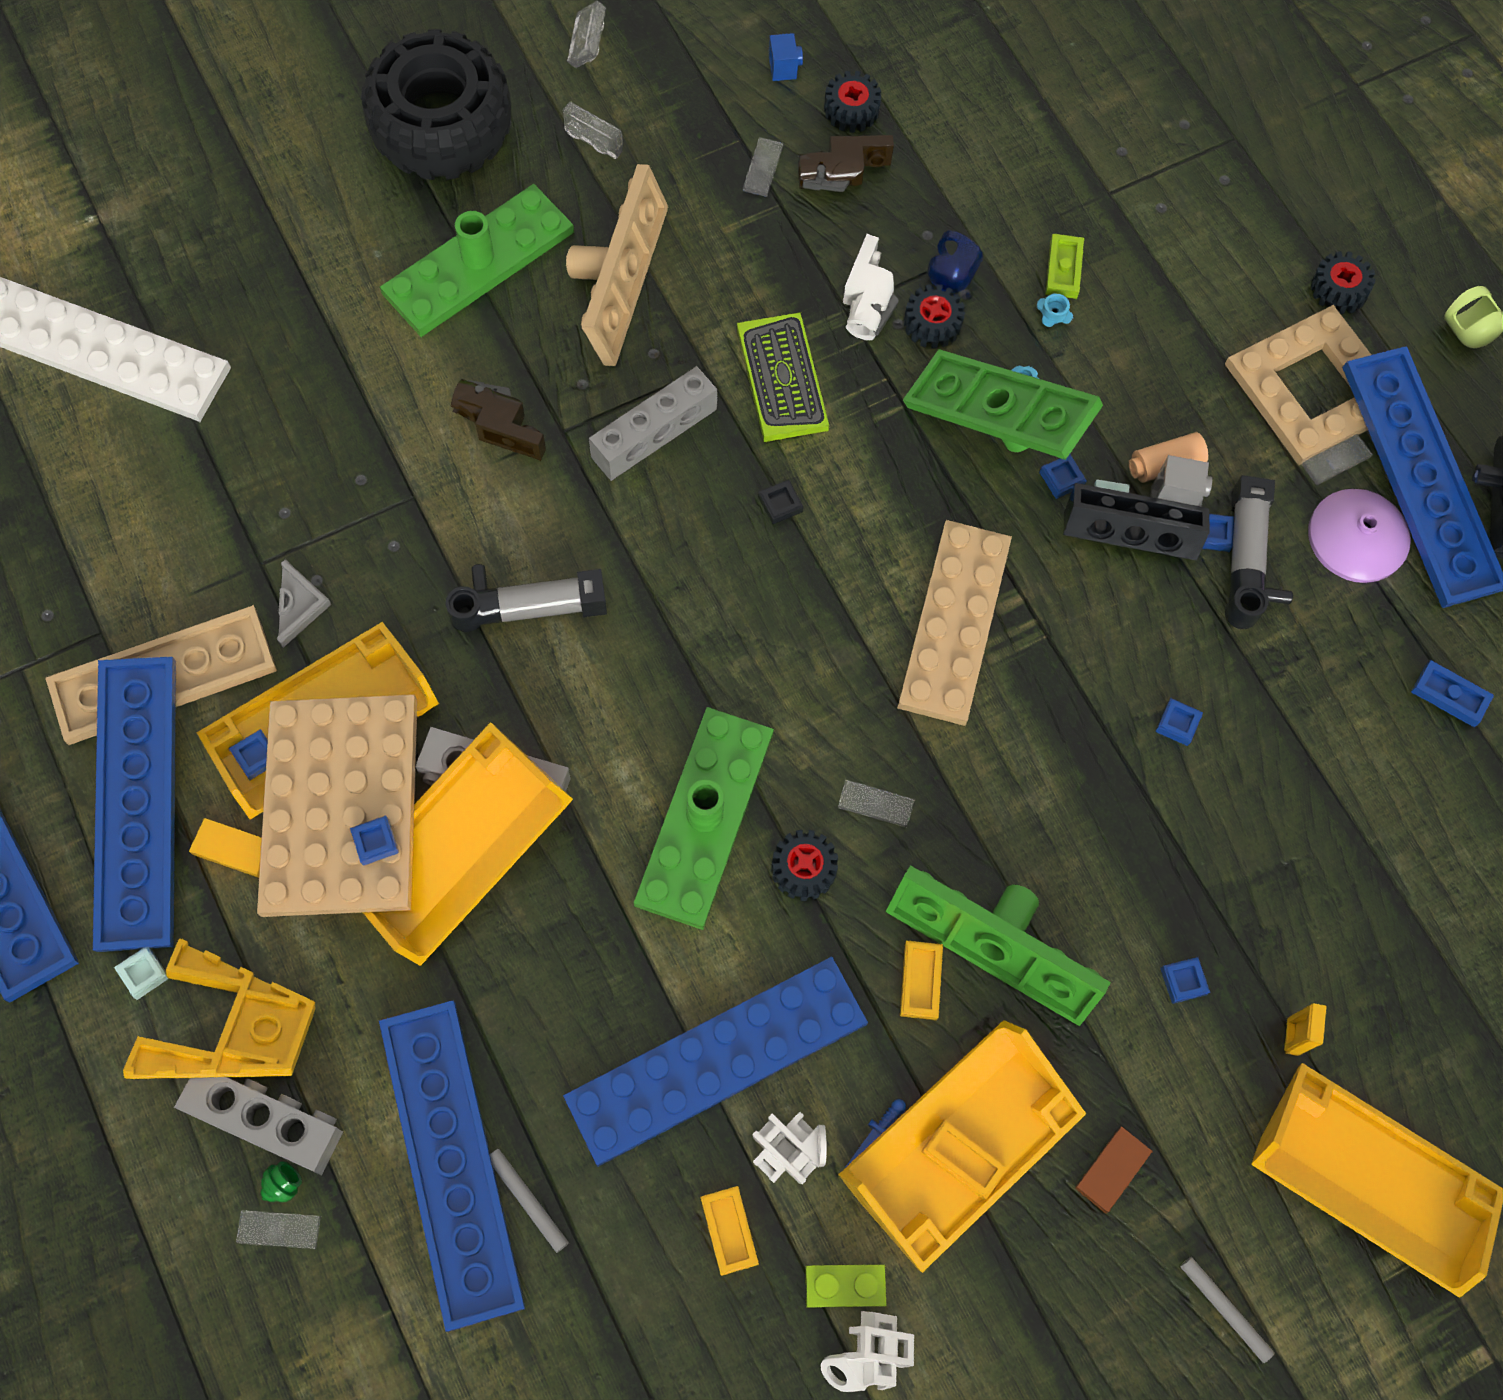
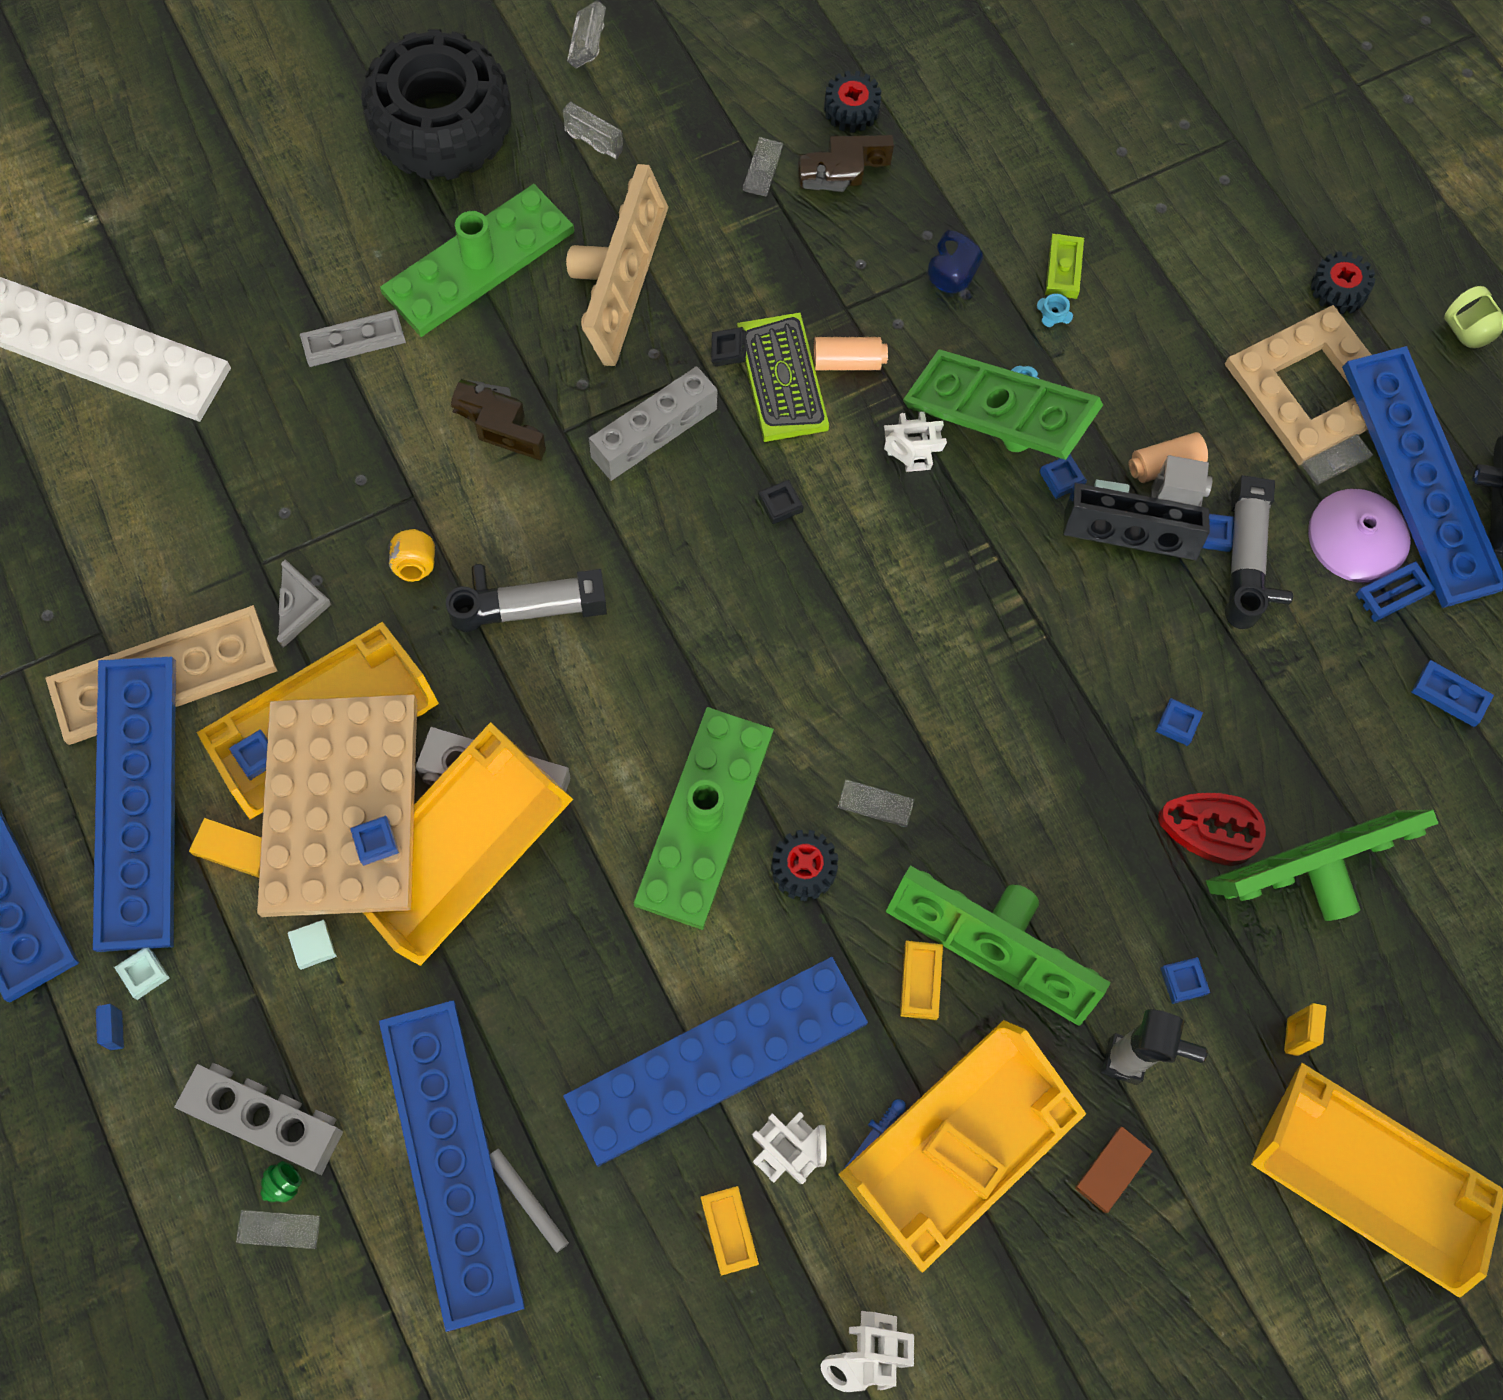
(109, 1027): none -> blue tile
(259, 1035): yellow wing -> none
(312, 944): none -> light aqua tile
(352, 338): none -> light grey tile
(412, 555): none -> yellow head
(728, 347): none -> black tile
(784, 57): blue plate -> none
(845, 1286): lime plate -> none
(849, 353): none -> light nougat brick
(869, 293): white plate -> none
(913, 448): none -> white piece
(930, 304): black wheel -> none
(955, 623): tan plate -> none
(1147, 1044): none -> black piece
(1223, 809): none -> red piece
(1227, 1309): light grey bar -> none
(1324, 862): none -> bright green plate
(1373, 603): none -> blue tile

